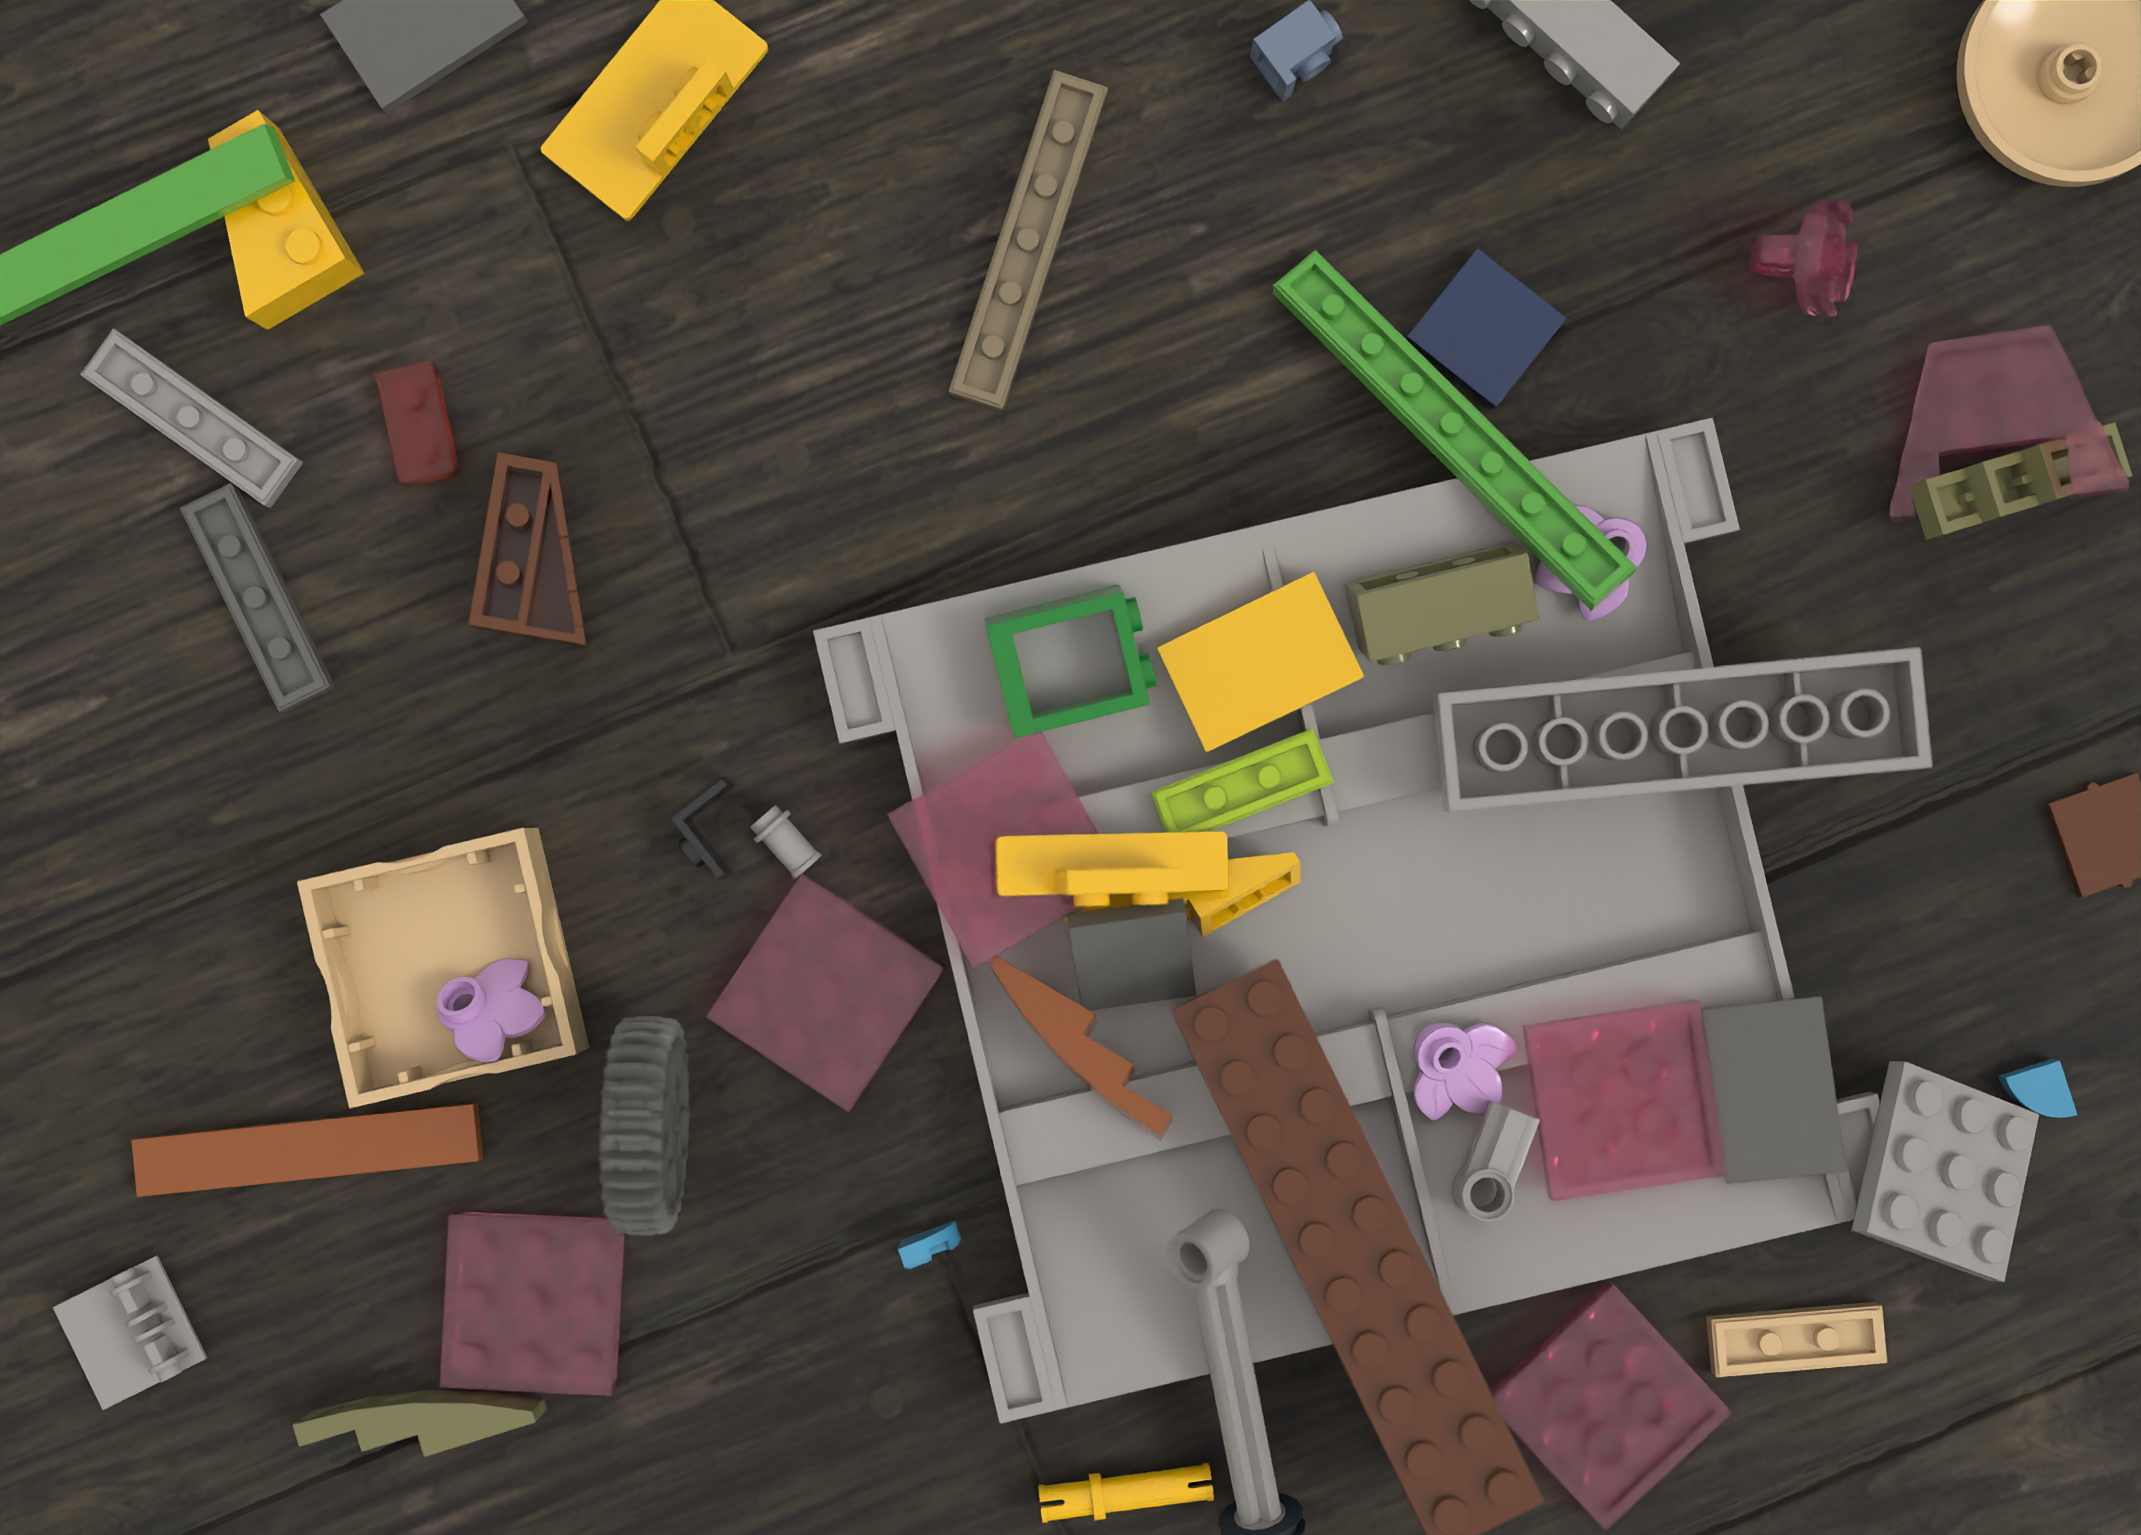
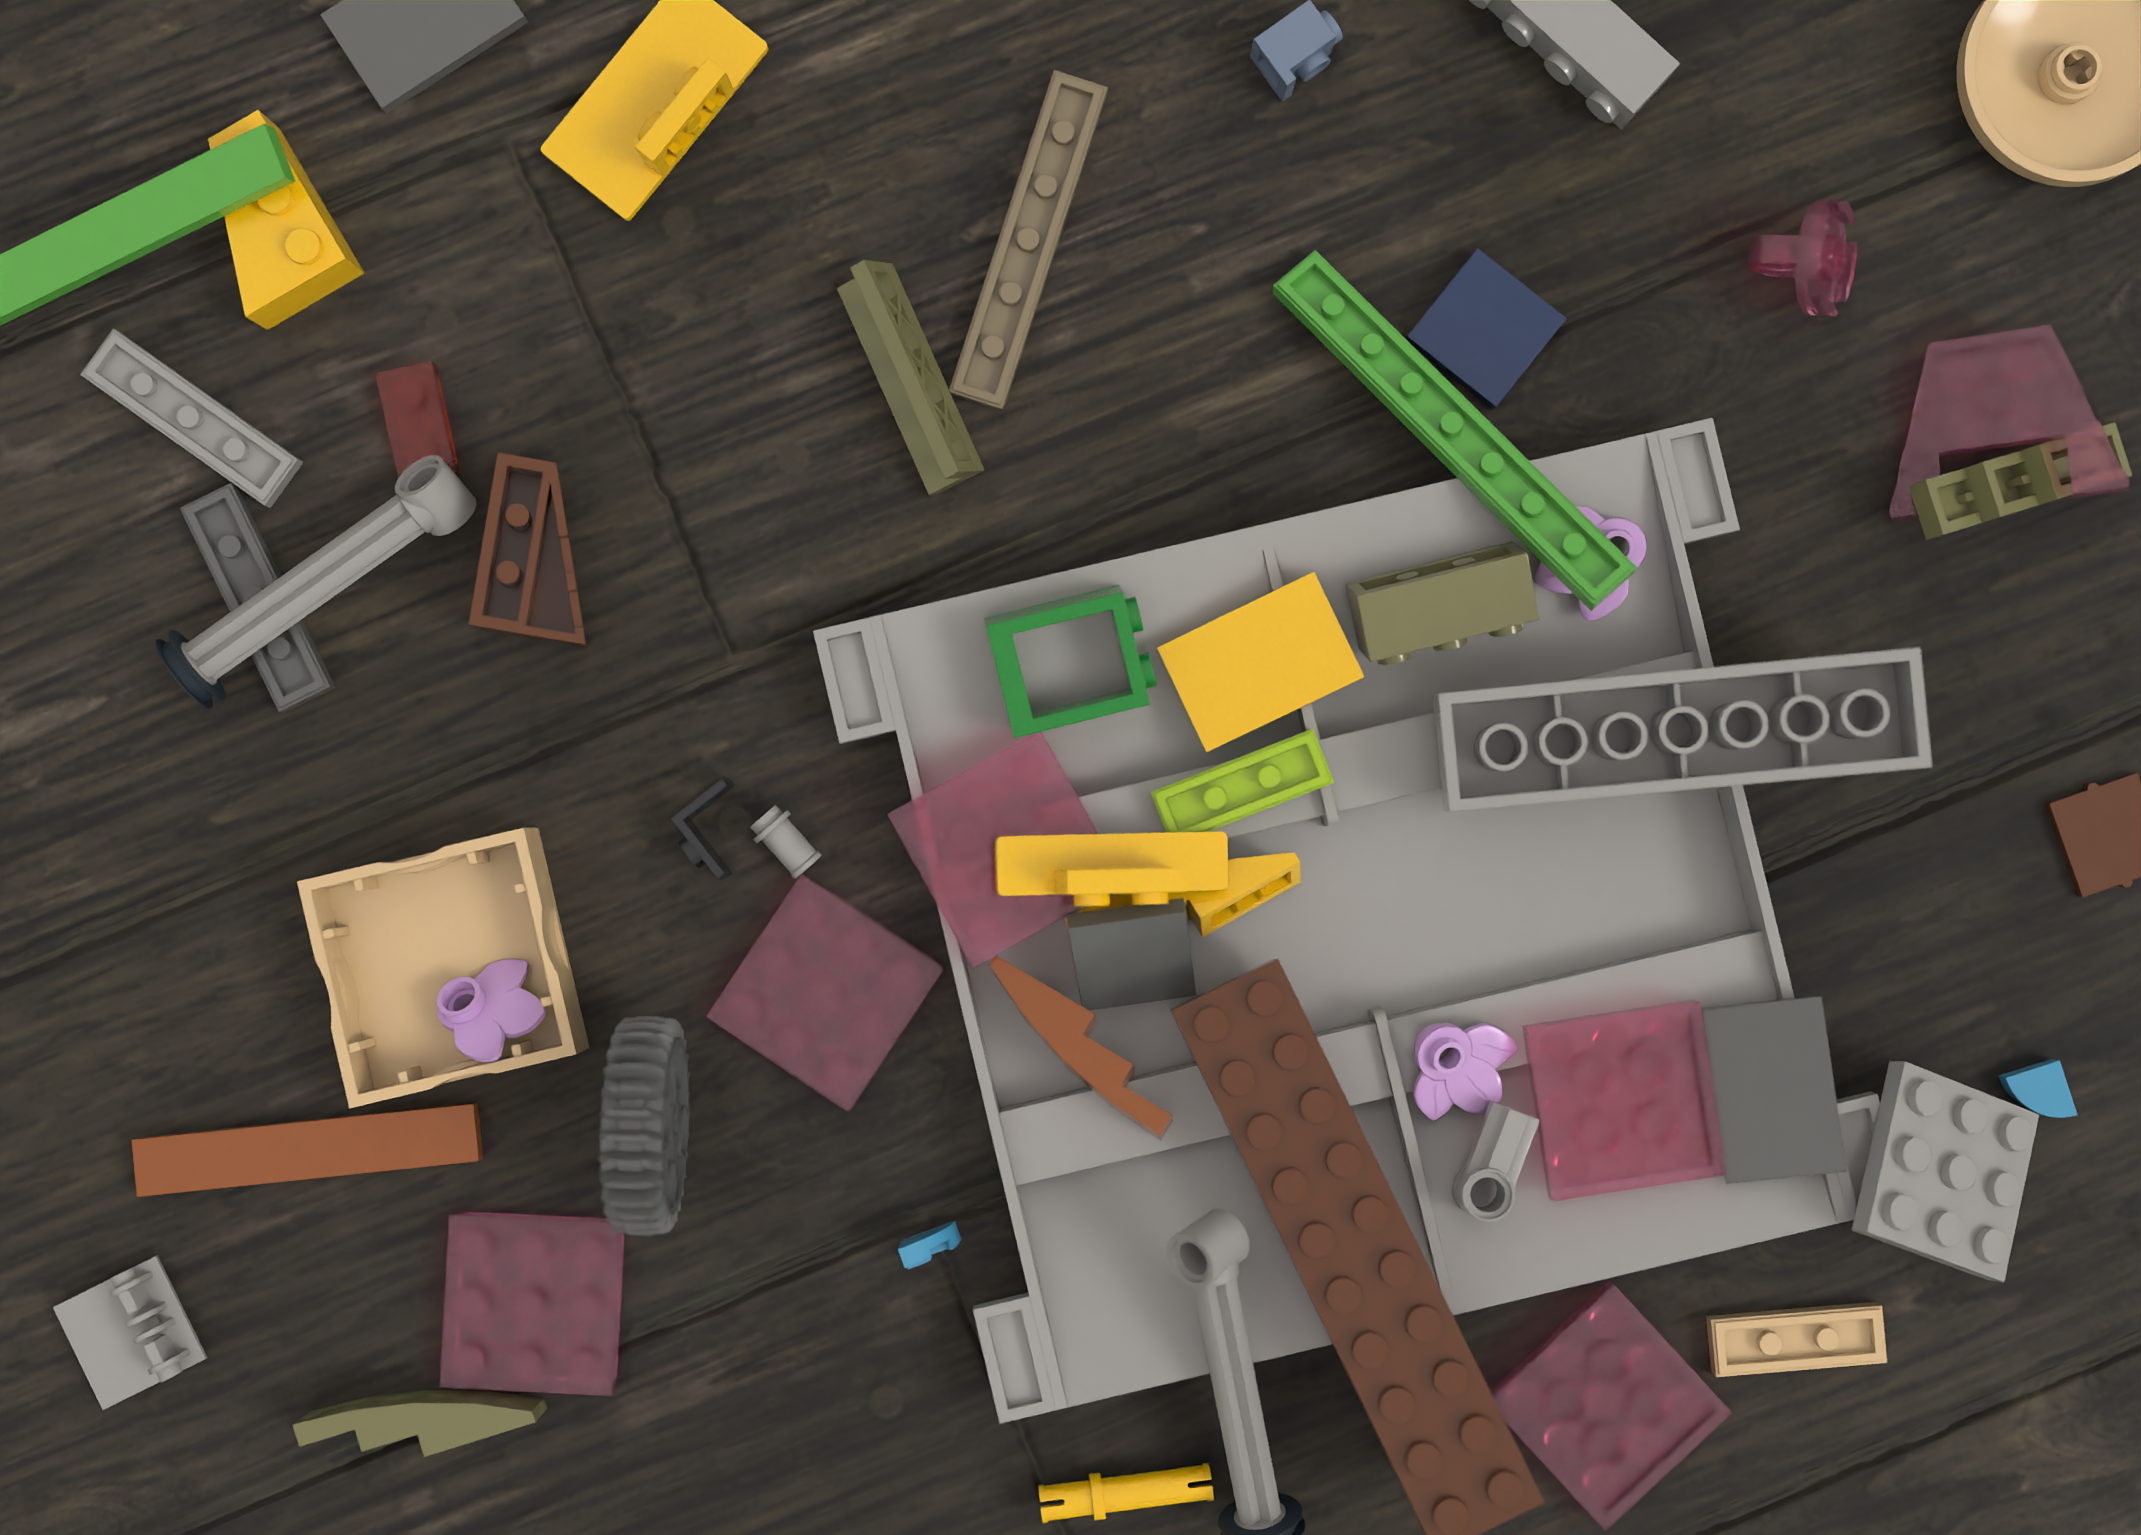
(426, 501): none -> light grey piece
(909, 376): none -> olive fence

